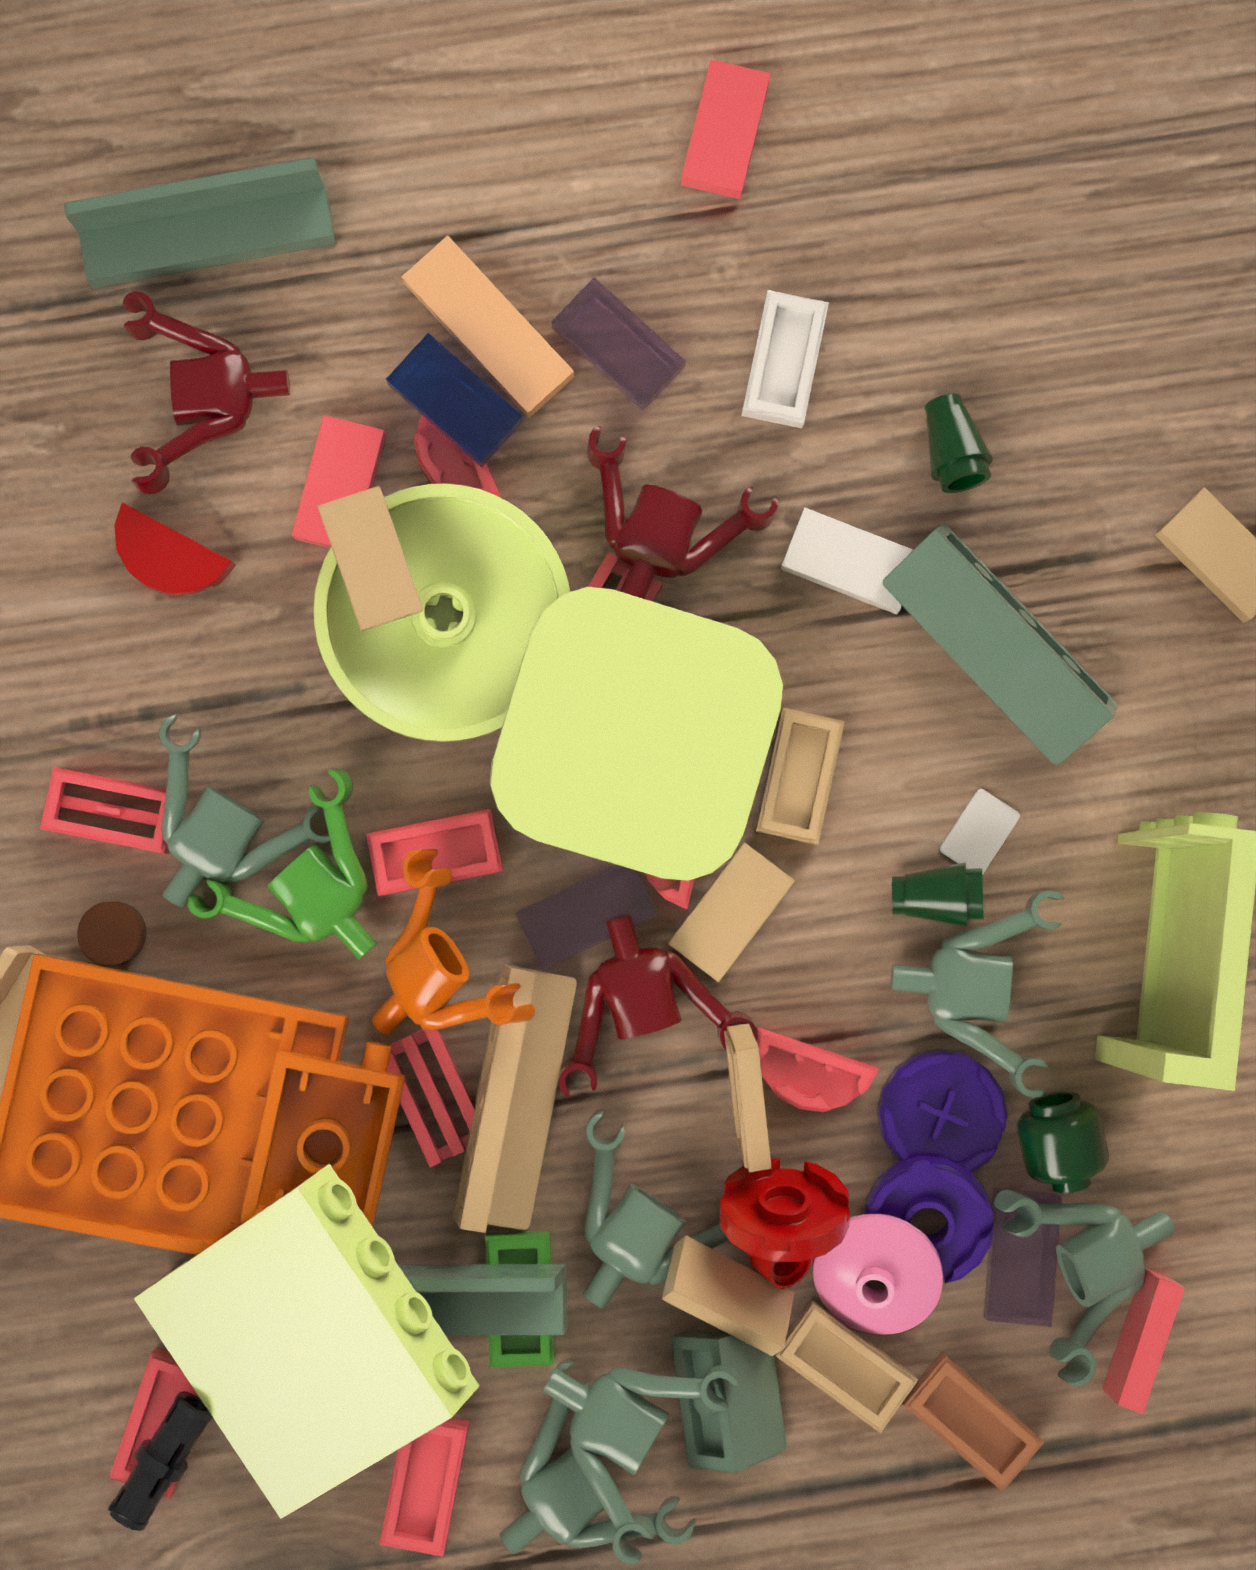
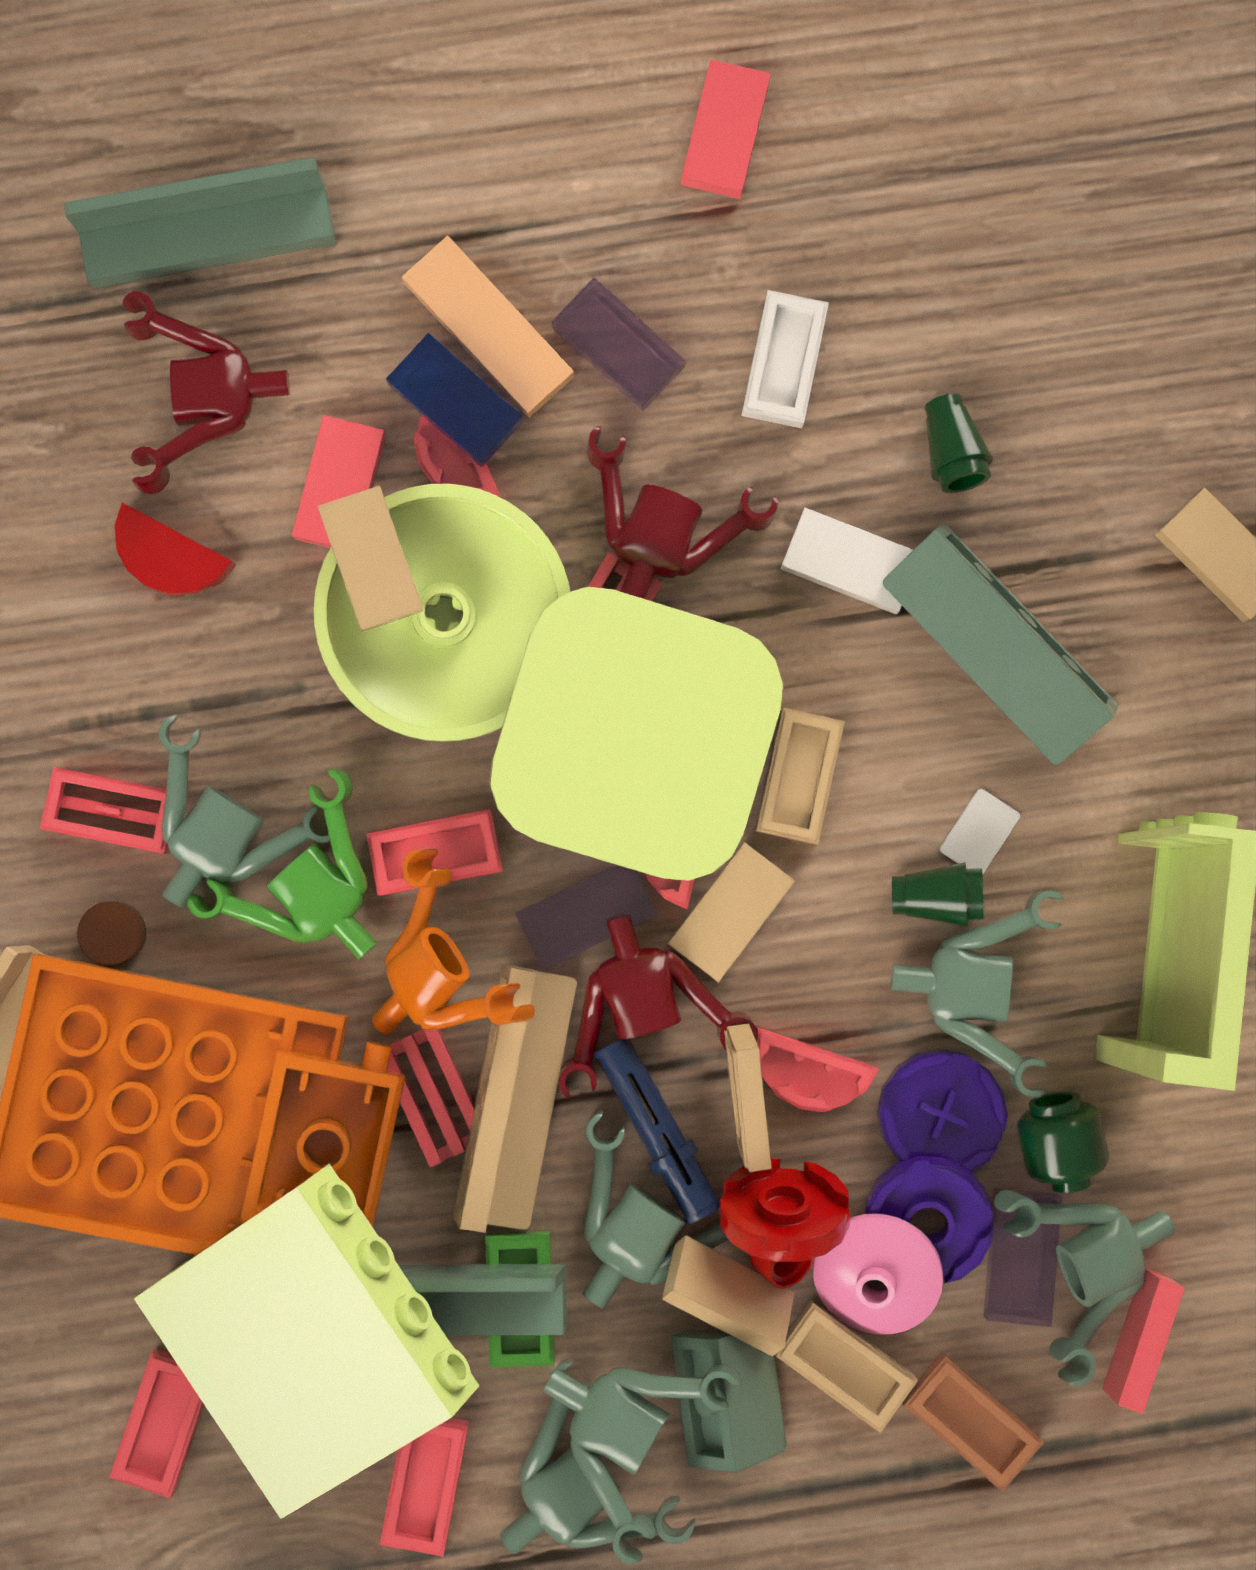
(160, 1461): black pin -> none
(696, 1196): none -> dark blue pin

